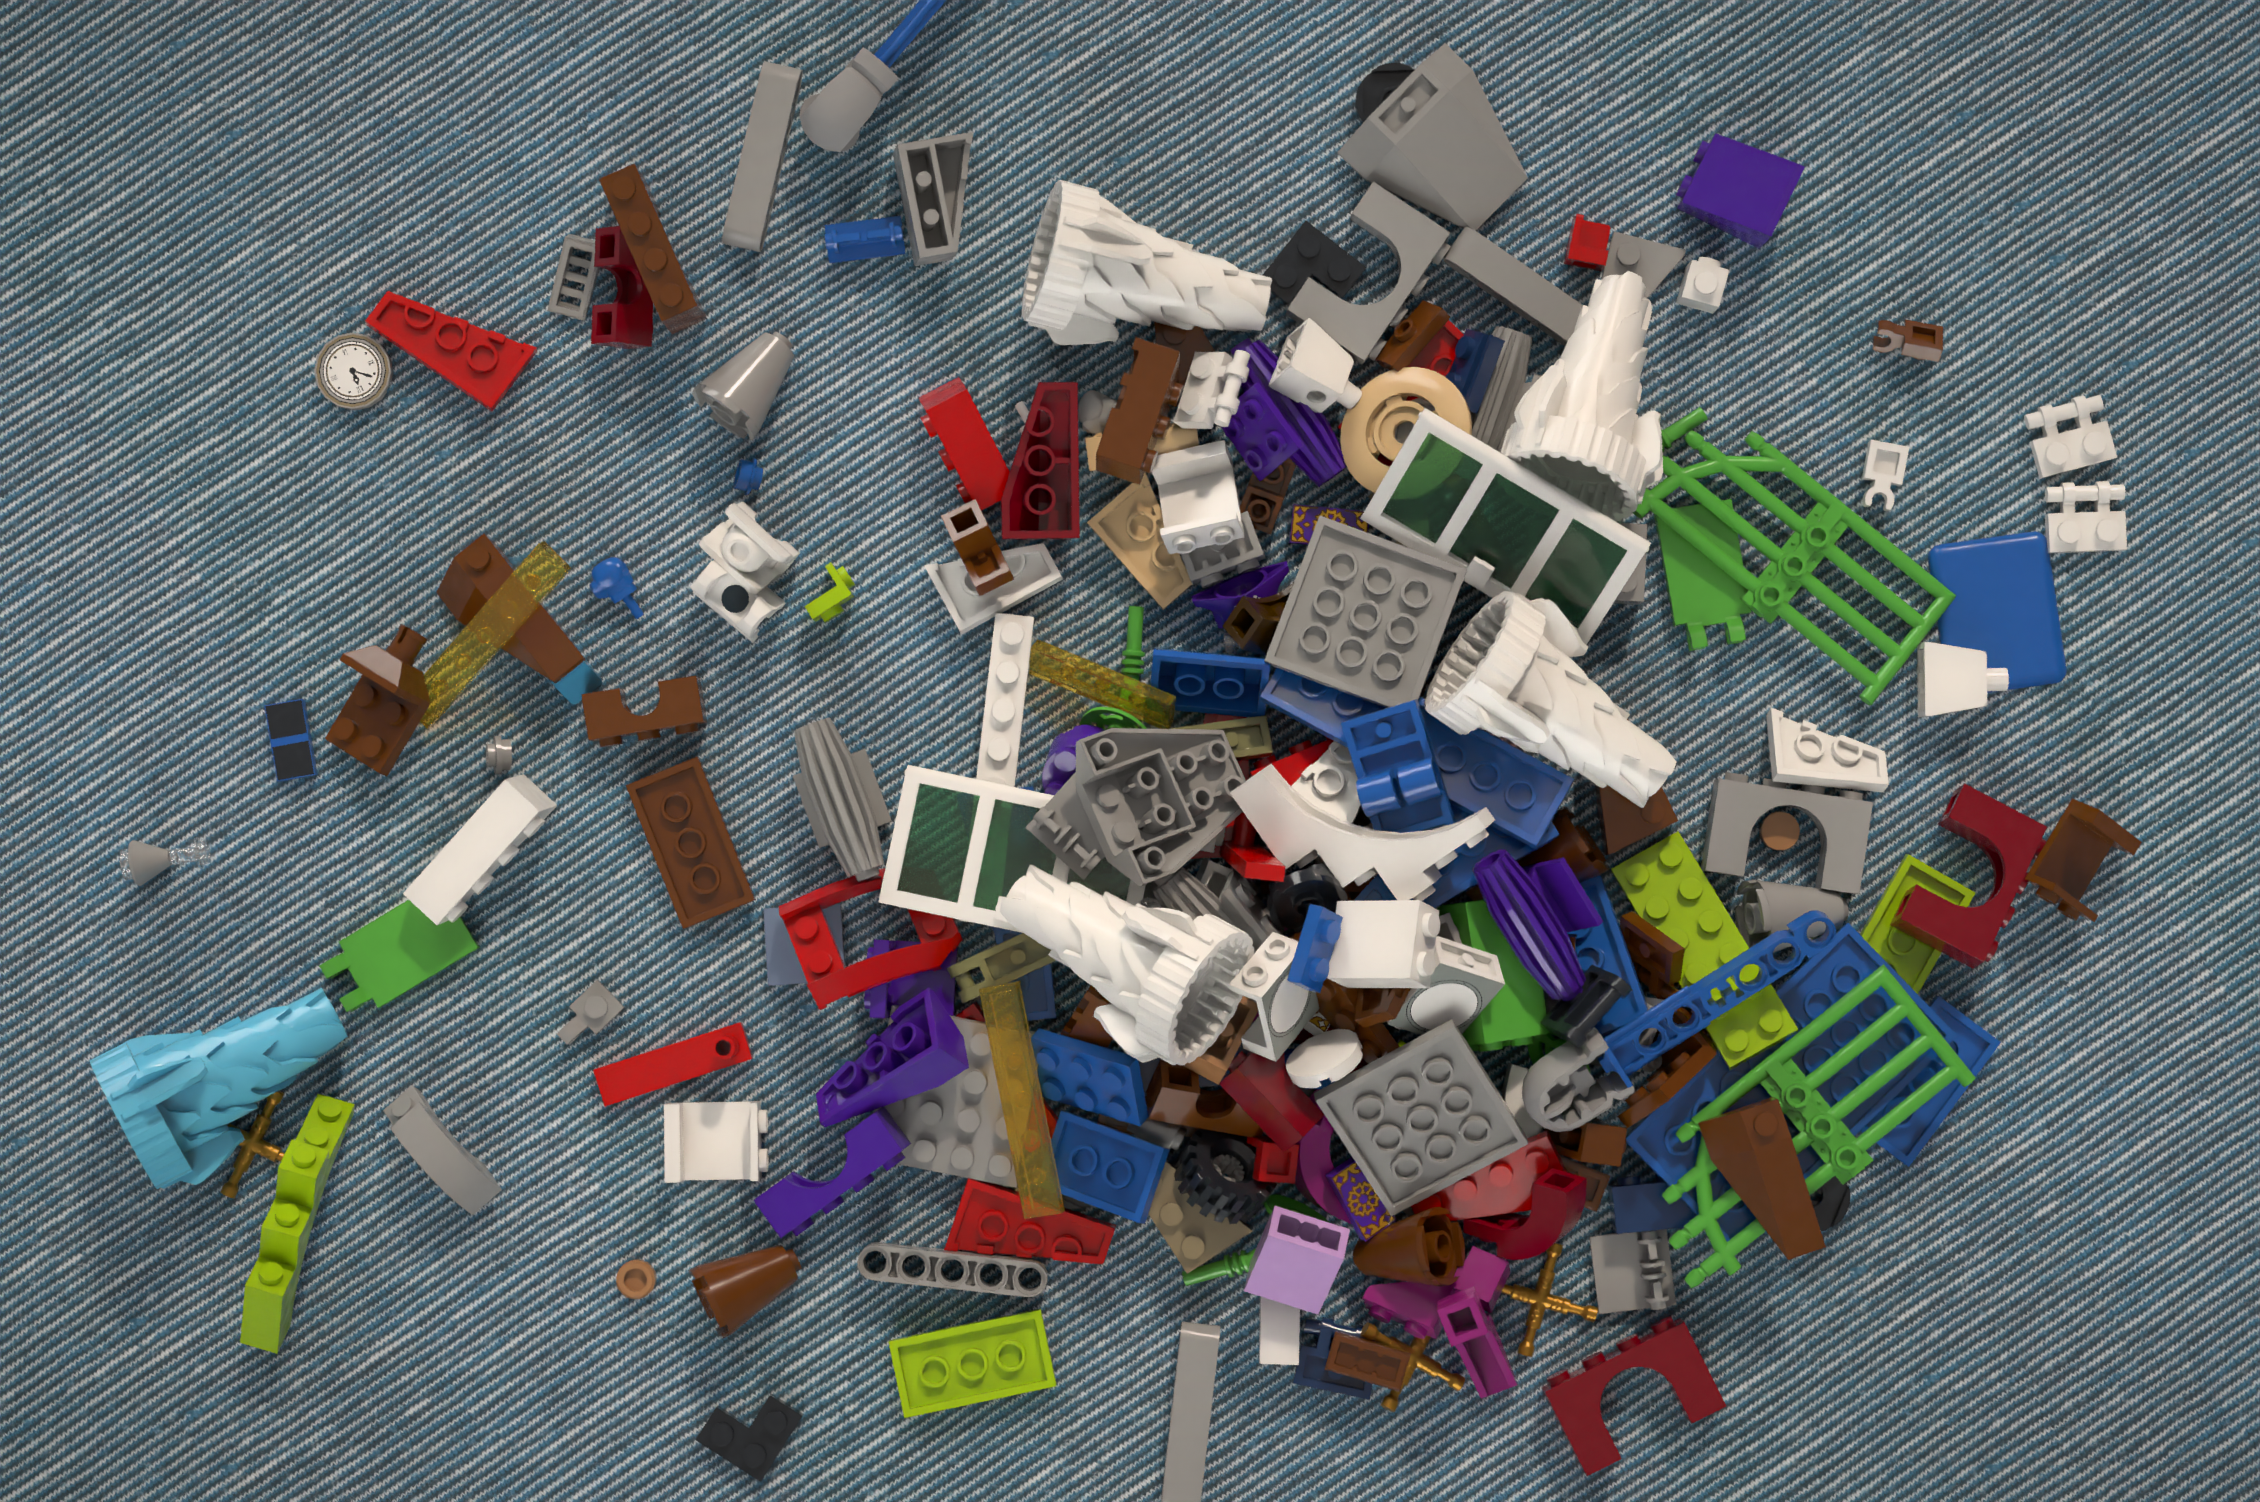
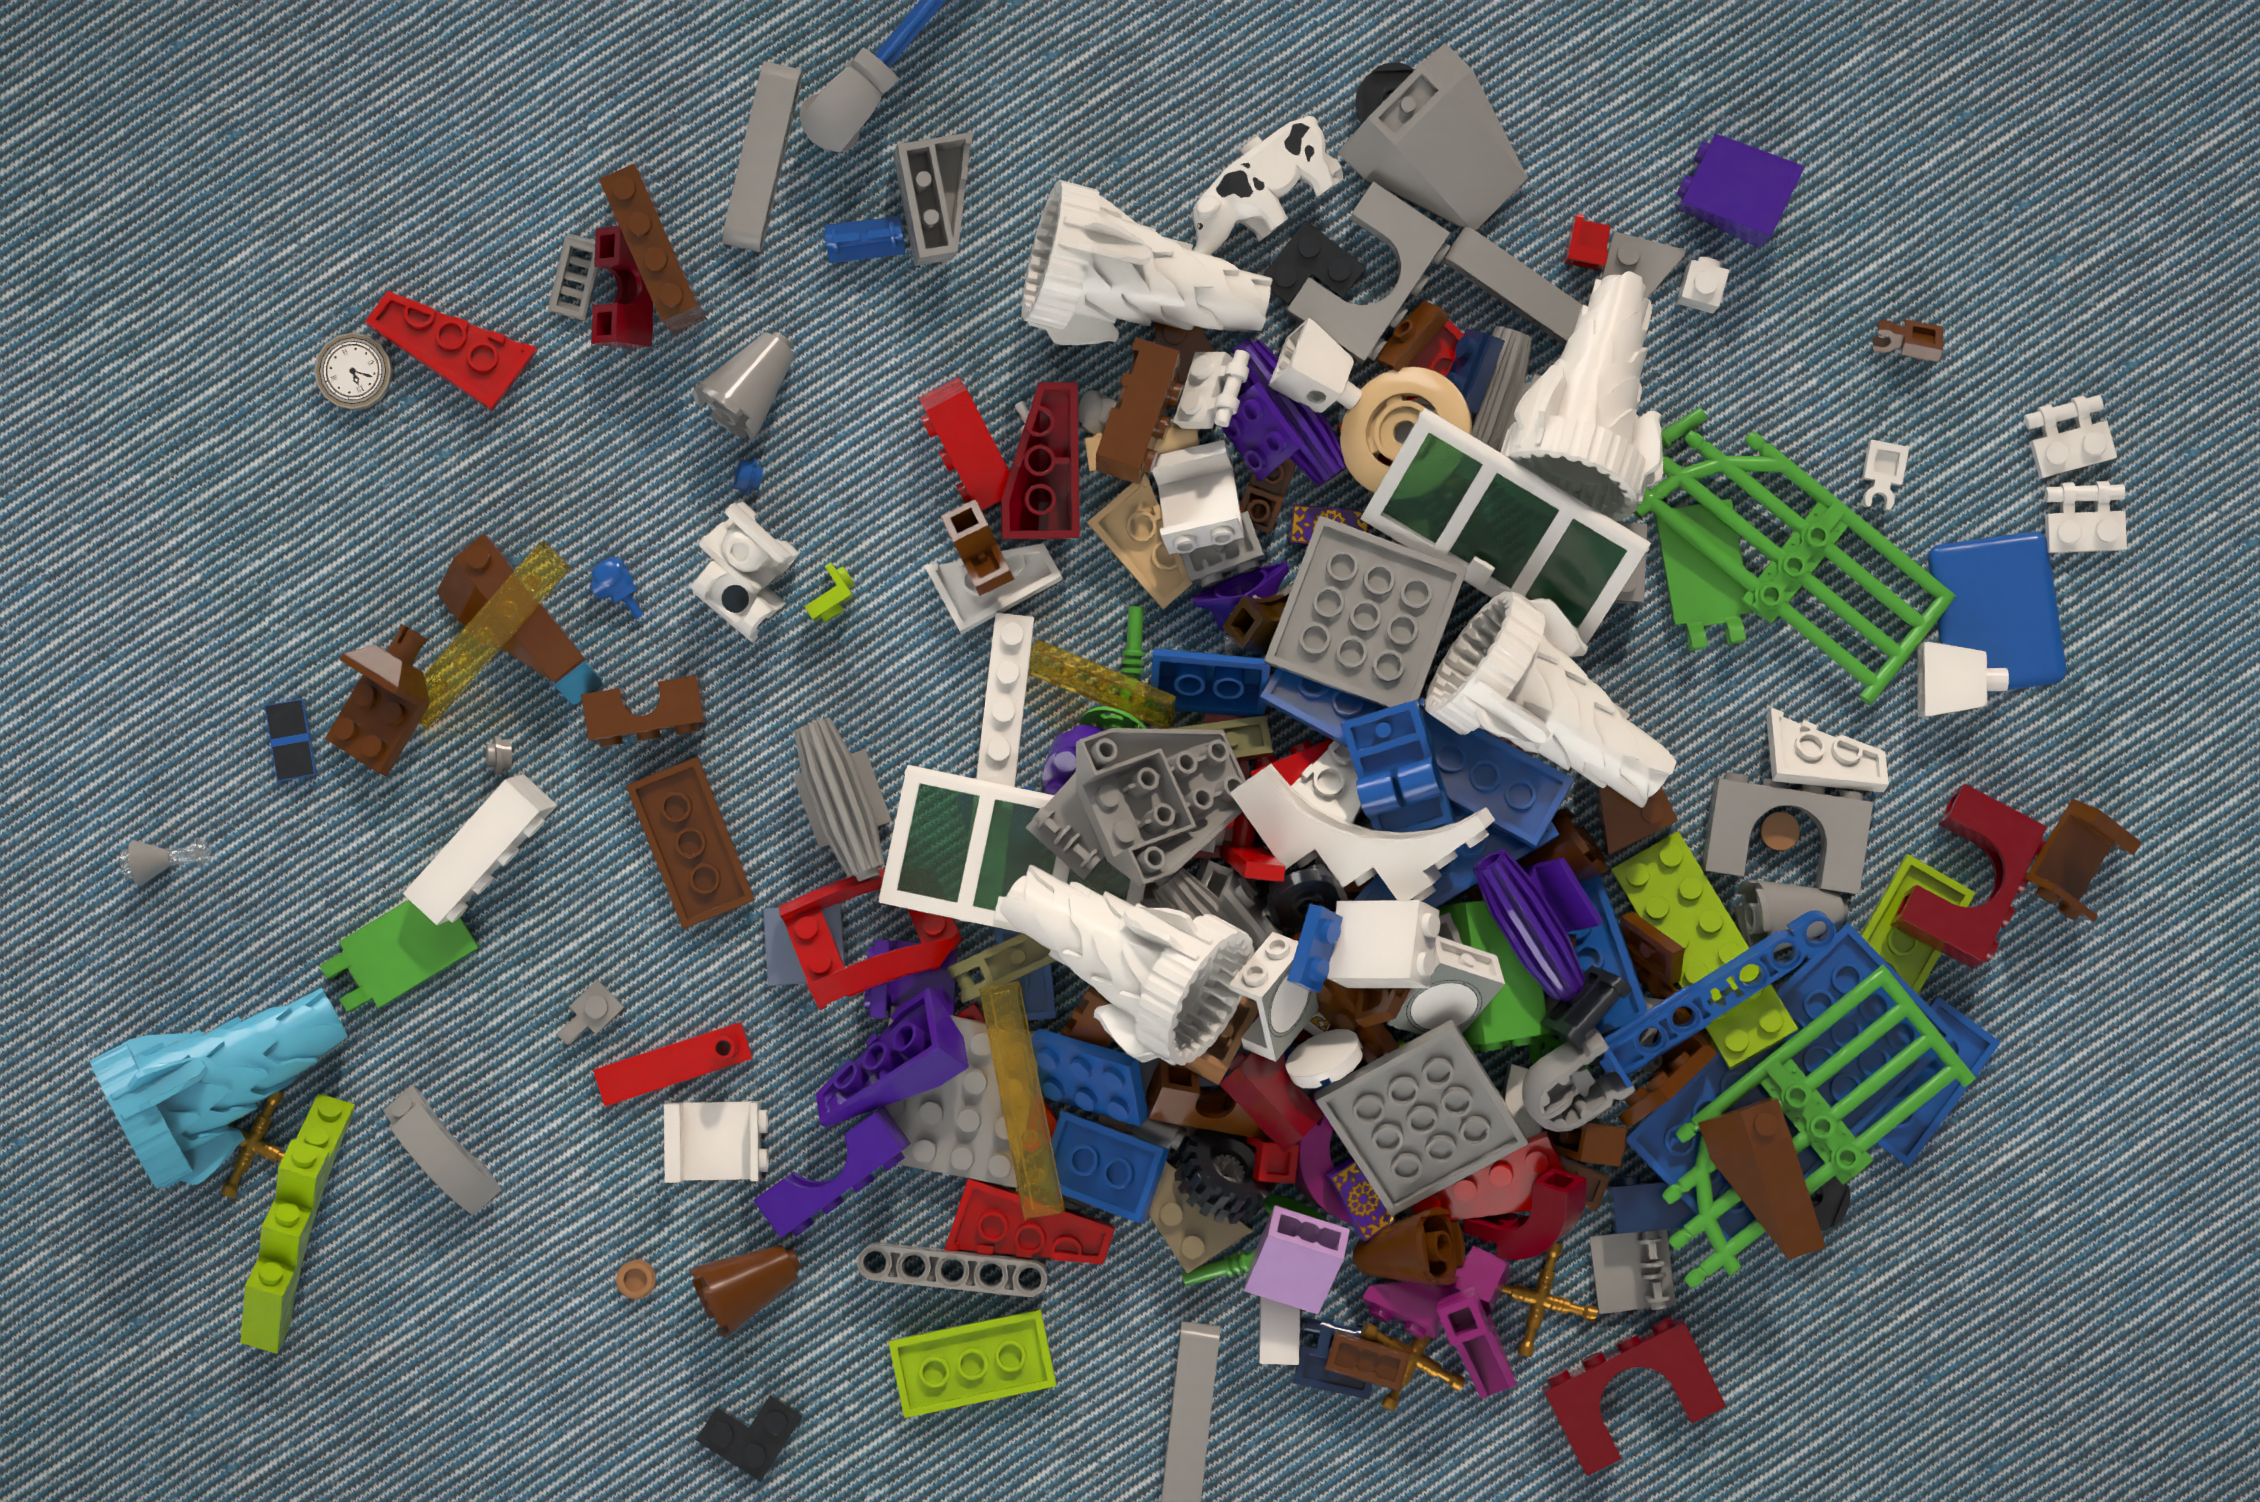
(1255, 182): none -> white animal

